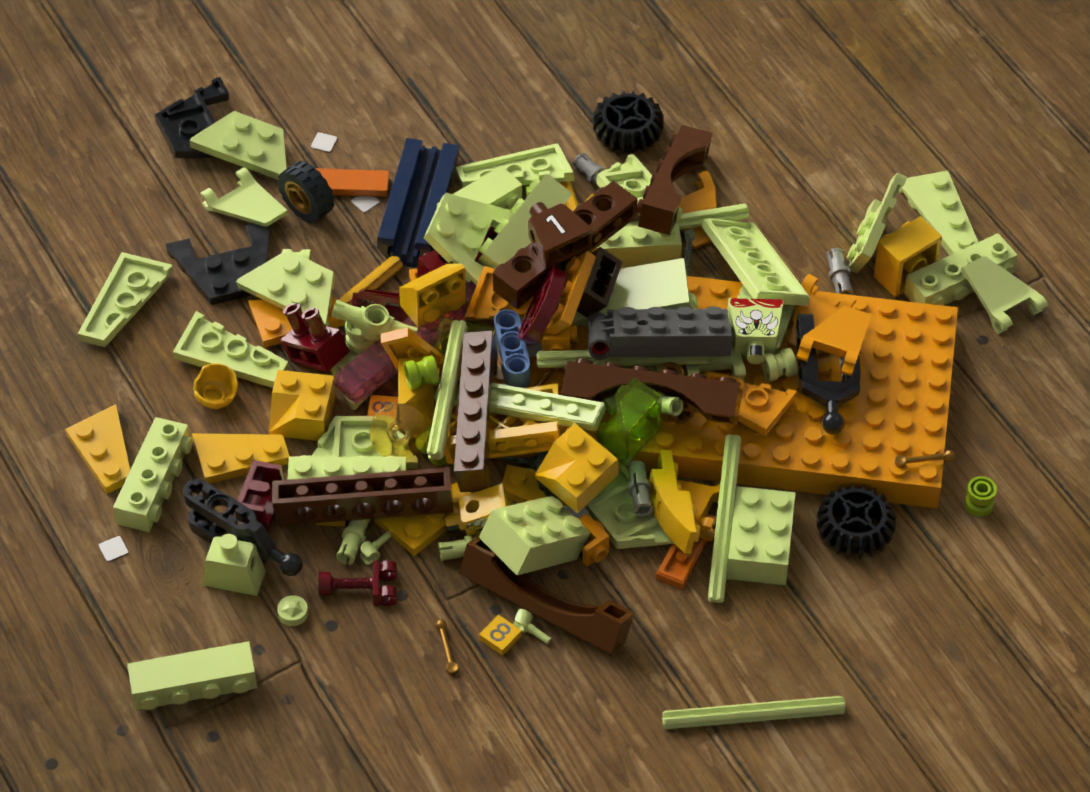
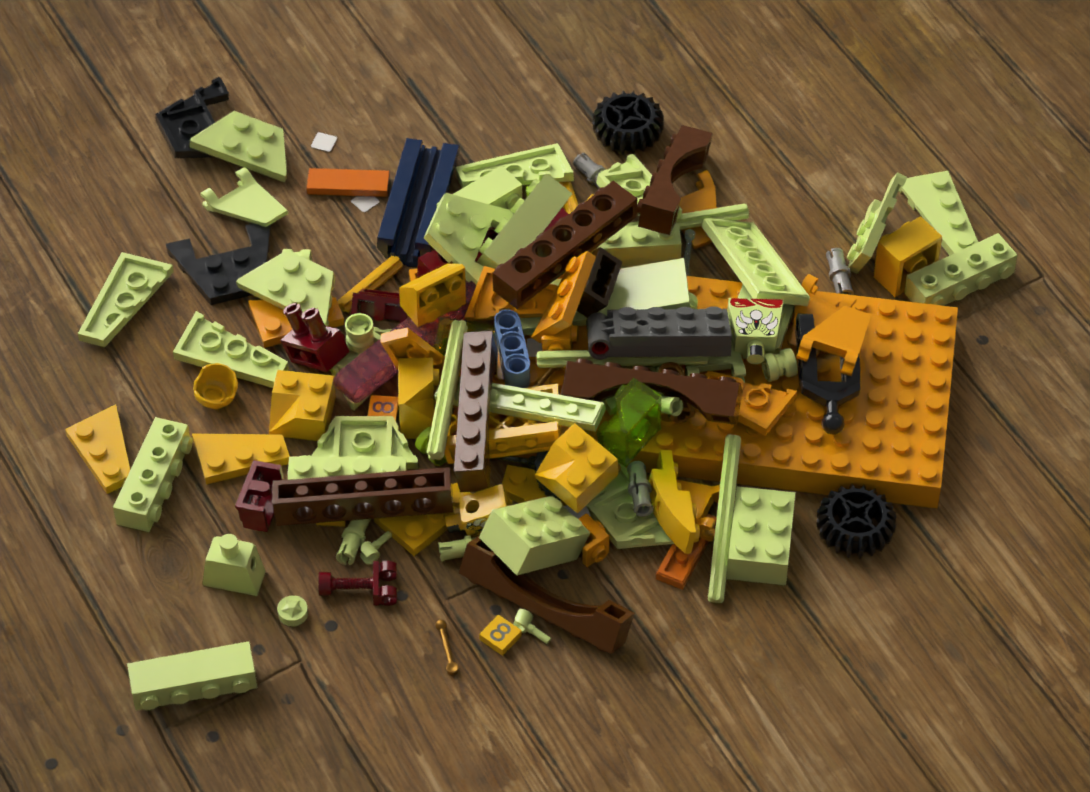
(113, 548): white sticker -> none
(253, 532): black piece -> none
(306, 191): black wheel -> none
(363, 316): yellowish green pin -> none
(391, 419): clear yellow dish -> none
(421, 372): lime wheel -> none
(542, 306): dark red piece -> none
(557, 233): reddish brown torso -> none
(753, 712): yellowish green axle -> none
(901, 461): pearl gold hinge -> none
(980, 496): lime wheel -> none
(1000, 291): yellowish green flag -> none

